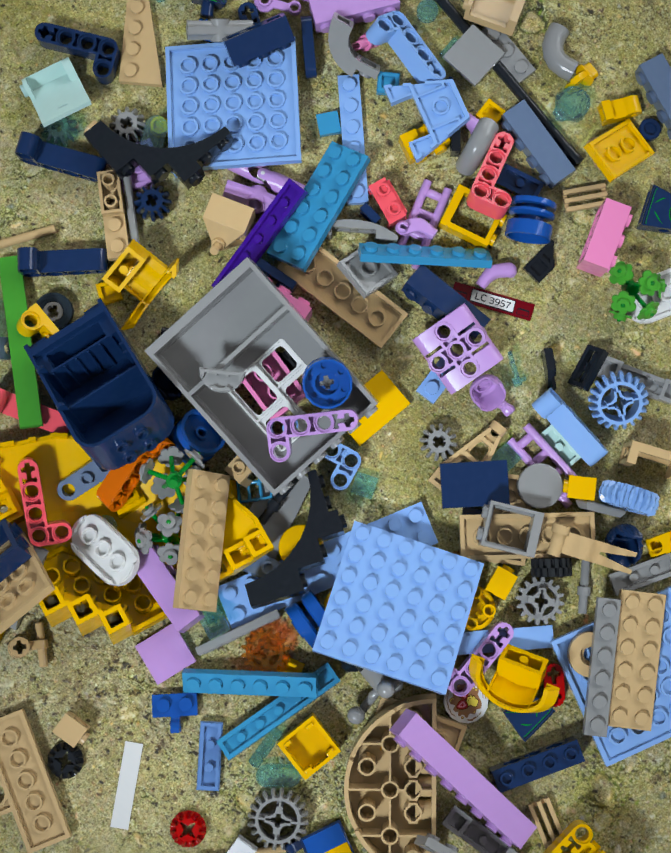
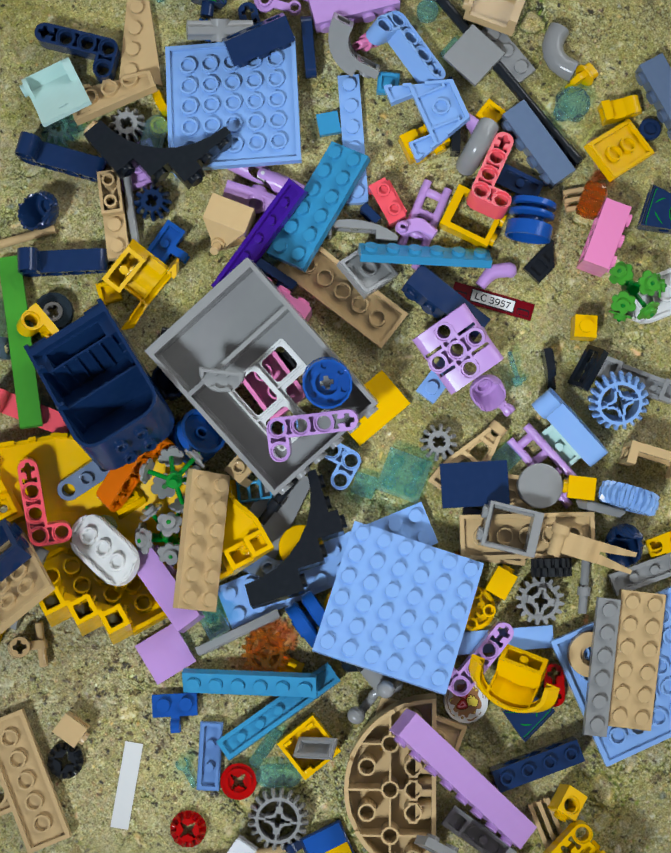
(38, 210): none -> dark blue hair
(115, 94): none -> tan wing
(161, 102): none -> yellow tile
(167, 243): none -> blue plate
(187, 772): none -> clear light blue hand
(227, 781): none -> red gear
(315, 748): none -> light grey tile
(403, 475): none -> clear light blue plate
(576, 802): none -> yellow brick
(583, 327): none -> yellow brick
(591, 200): none -> clear orange gear

